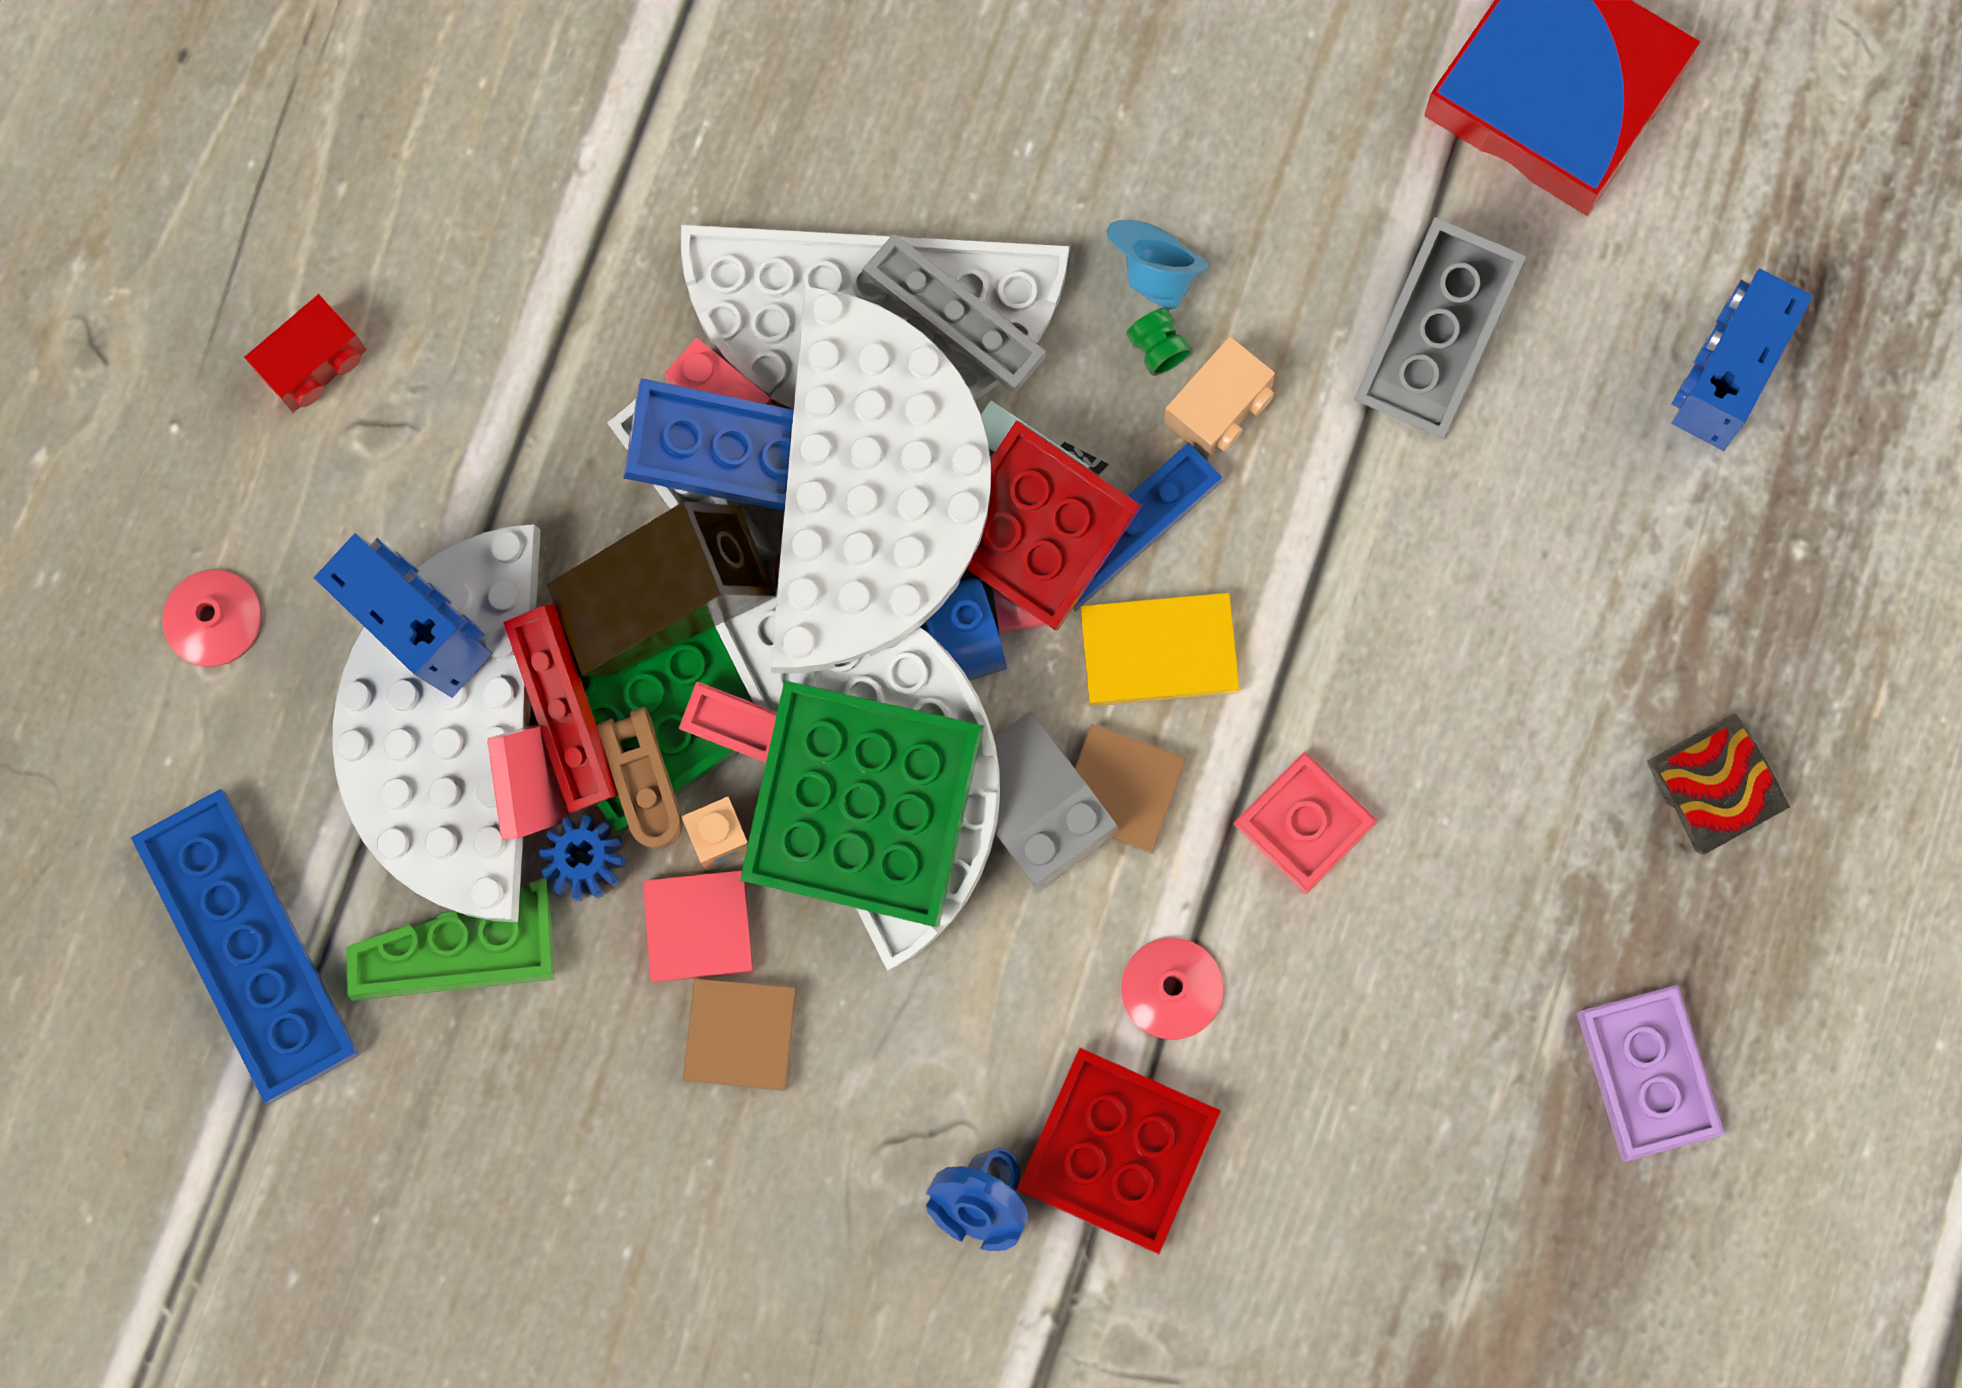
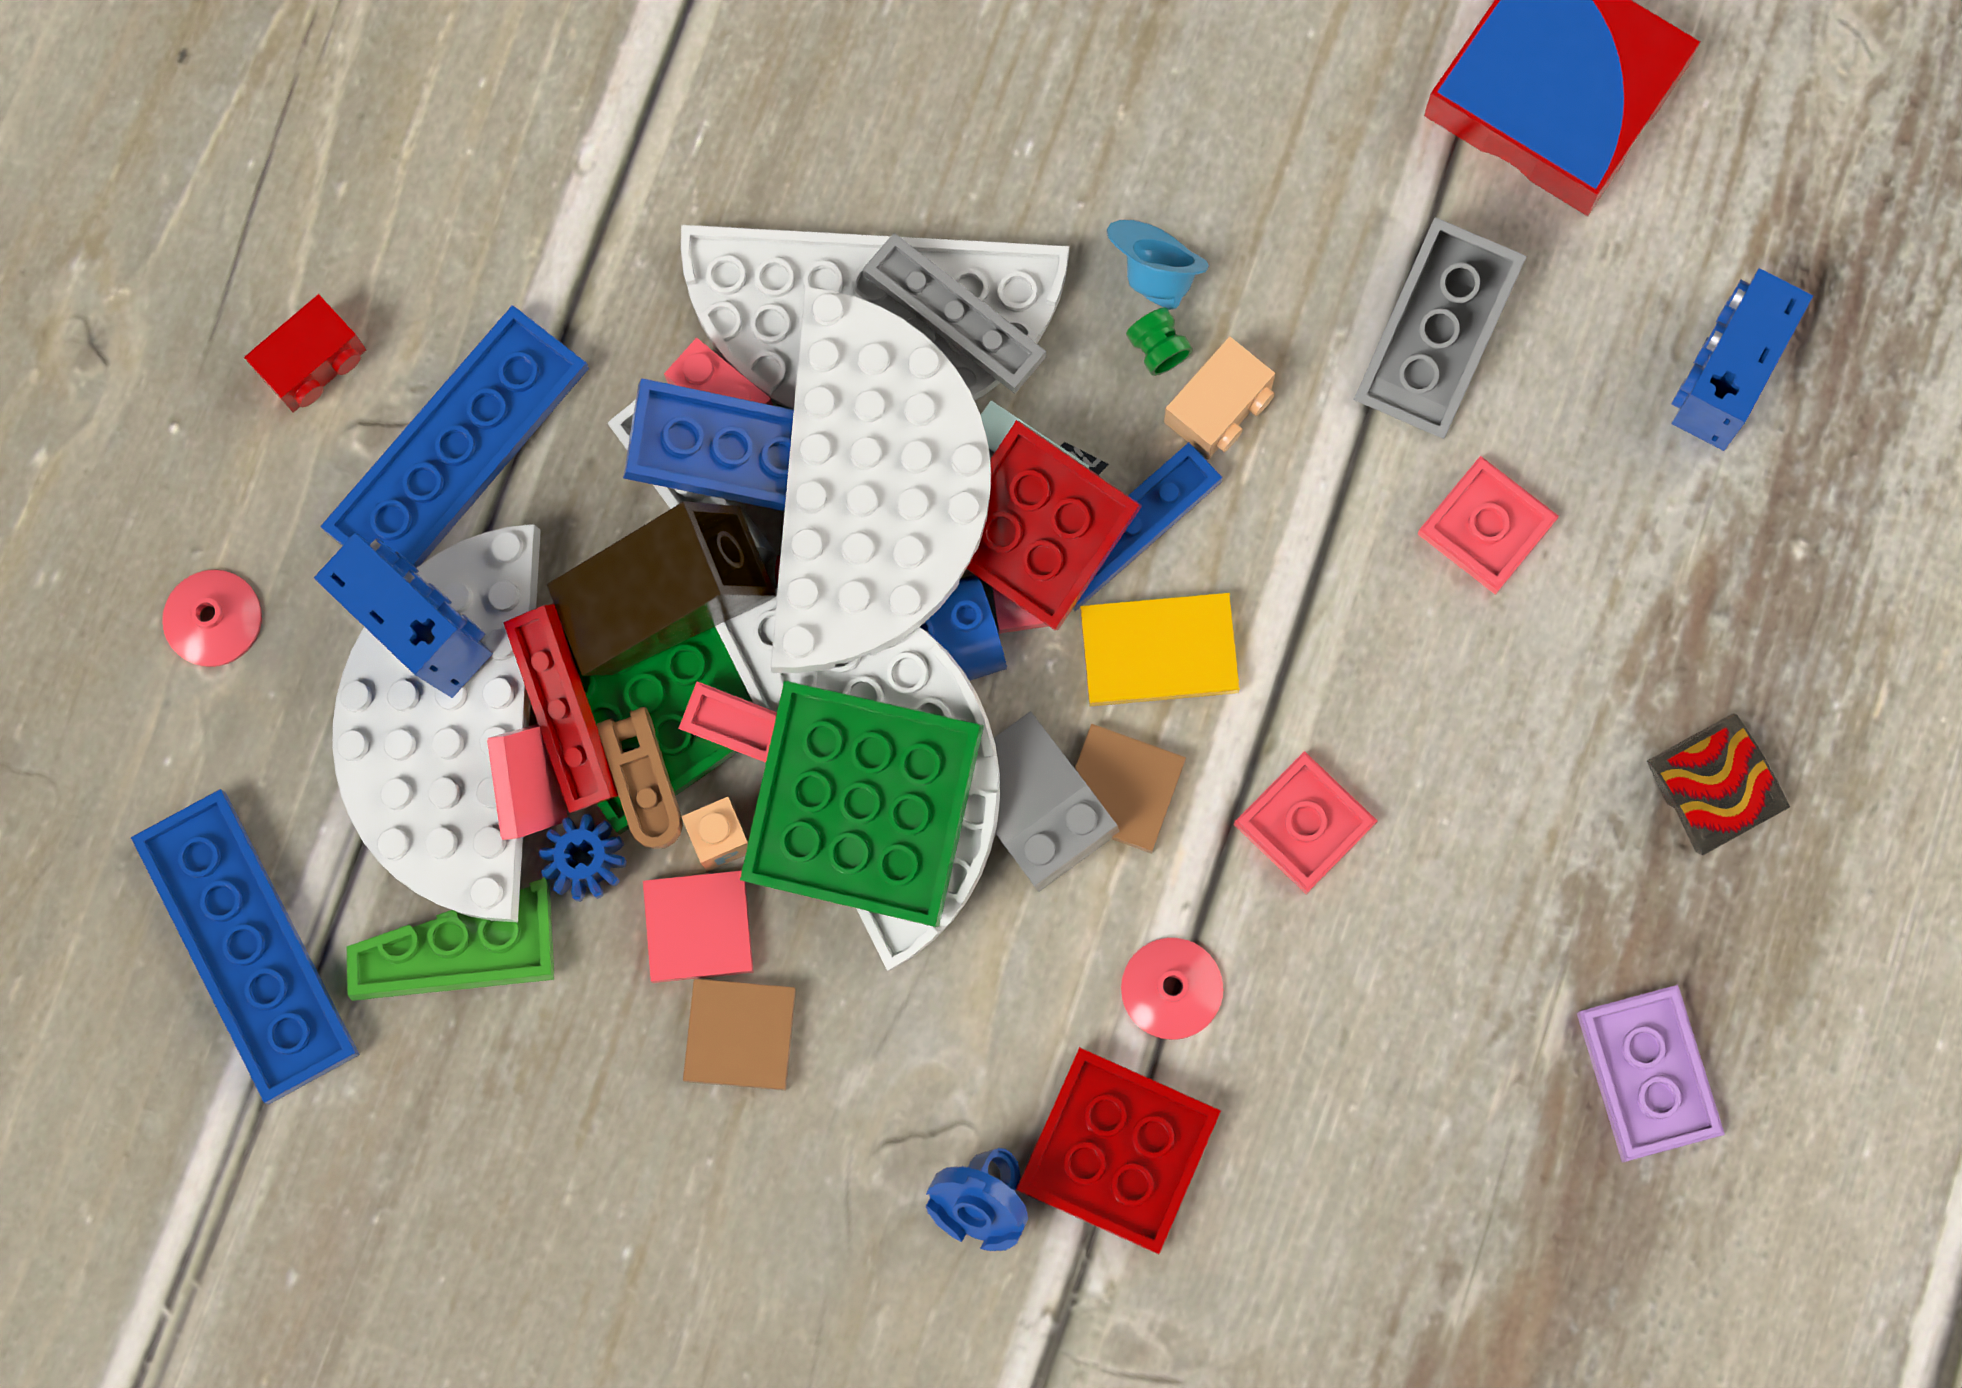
(460, 440): none -> blue plate
(1488, 525): none -> coral tile

